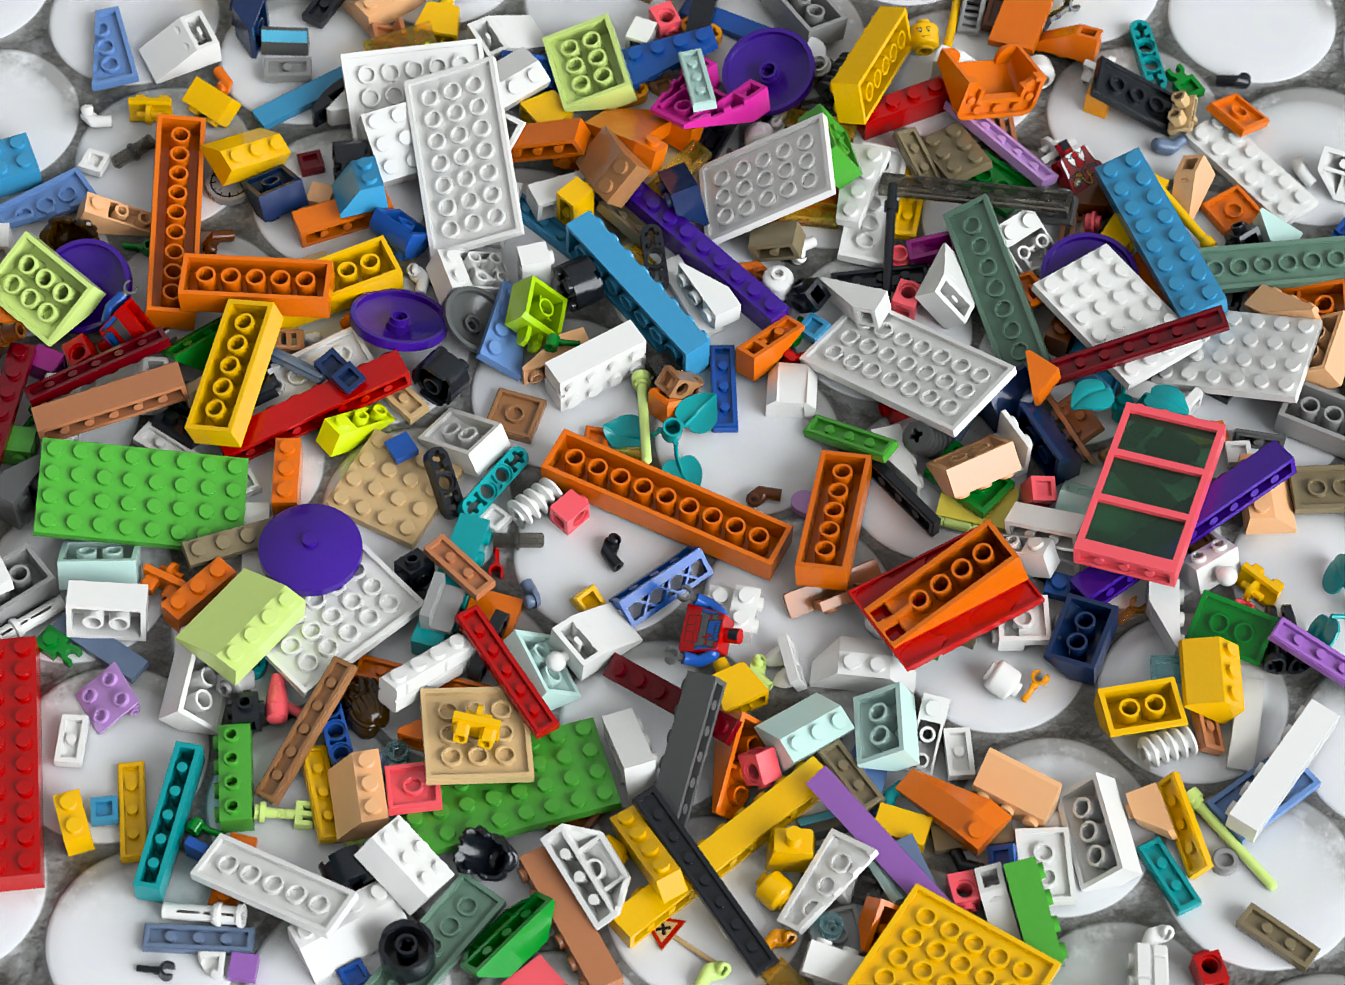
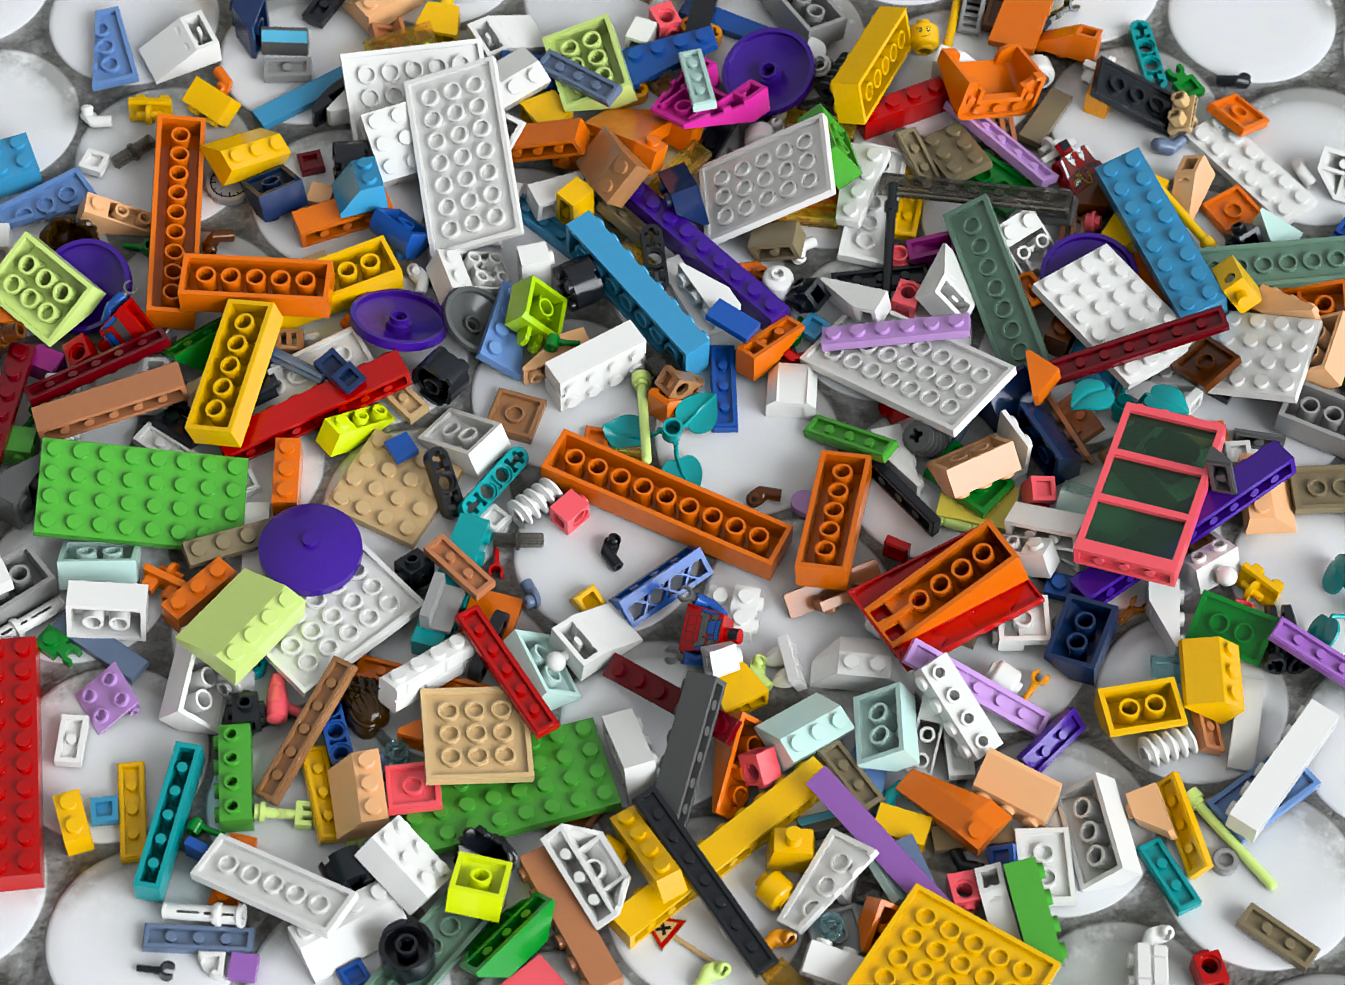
(476, 725): yellow hips -> none
(478, 886): none -> neon yellow slope
(580, 78): none -> sand blue tile
(721, 658): none -> white slope
(732, 320): none -> blue tile
(896, 332): none -> lavender plate
(896, 549): none -> red tile
(957, 708): none -> white brick
(986, 692): none -> lavender plate
(1045, 117): none -> dark tan tile
(1052, 740): none -> dark purple plate
(1206, 363): none -> reddish brown plate
(1220, 472): none -> dark grey slope
(1241, 291): none -> yellow torso

